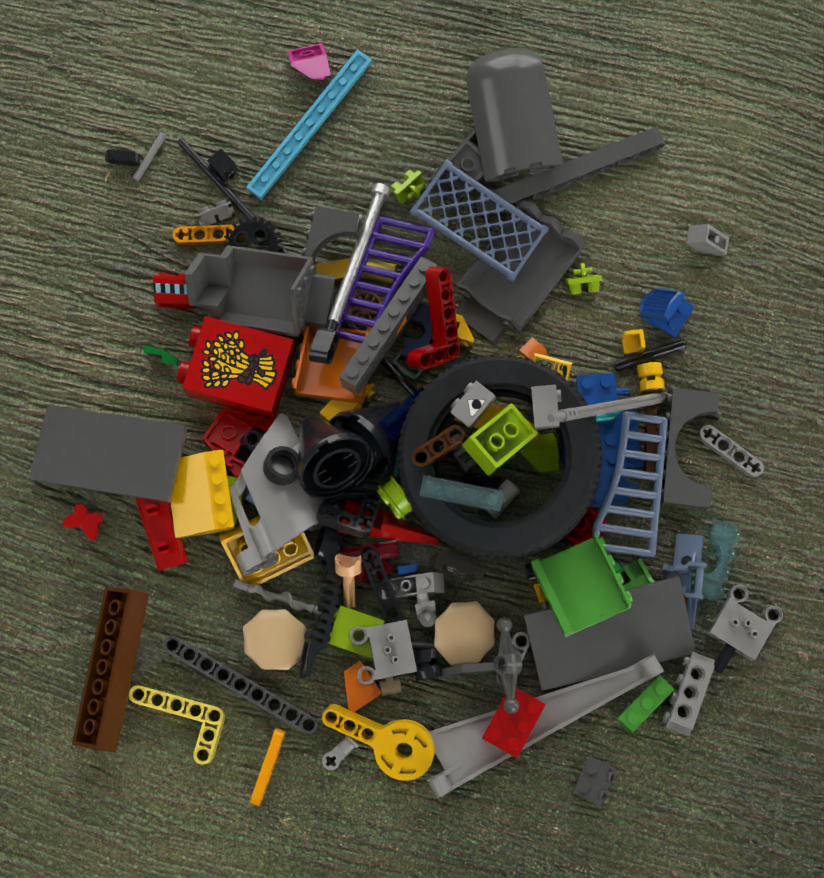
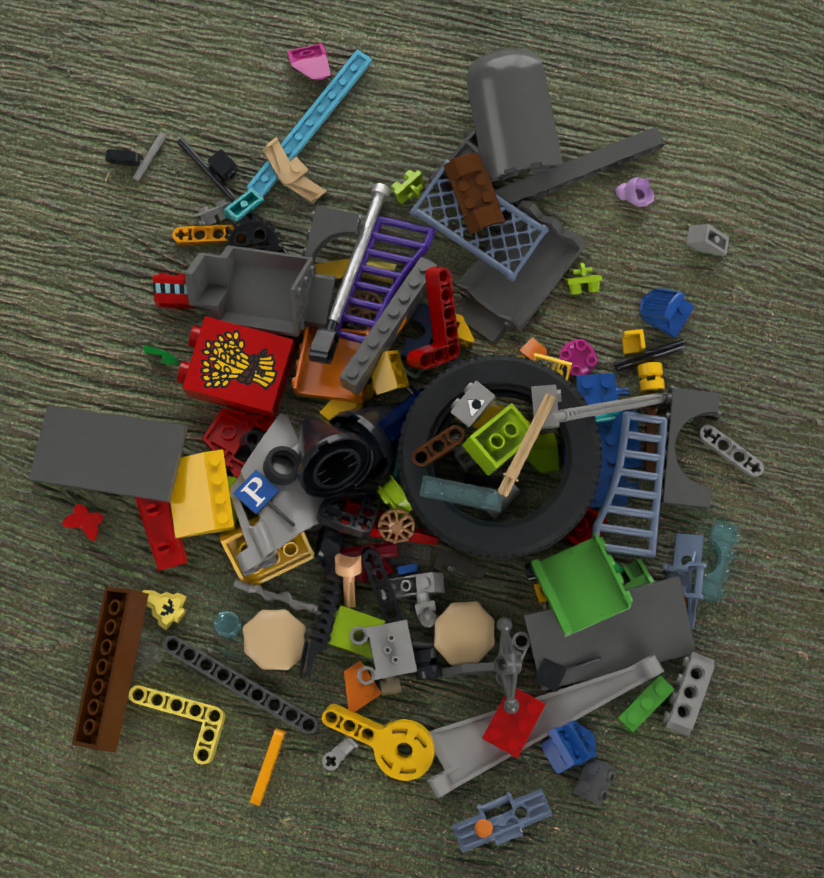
(166, 607): none -> light yellow rock
(228, 624): none -> clear light blue wheel
(243, 205): none -> teal slope
(257, 492): none -> blue piece
(292, 172): none -> tan plate
(389, 373): none -> yellow slope
(396, 526): none -> medium nougat wheel
(474, 192): none -> reddish brown piece
(502, 827): none -> sand blue piece
(526, 445): none -> tan axle
(551, 674): none -> black piece
(569, 746): none -> blue piece
(581, 355): none -> dark pink dish
(636, 192): none -> lavender piece
(741, 629): light grey piece -> none

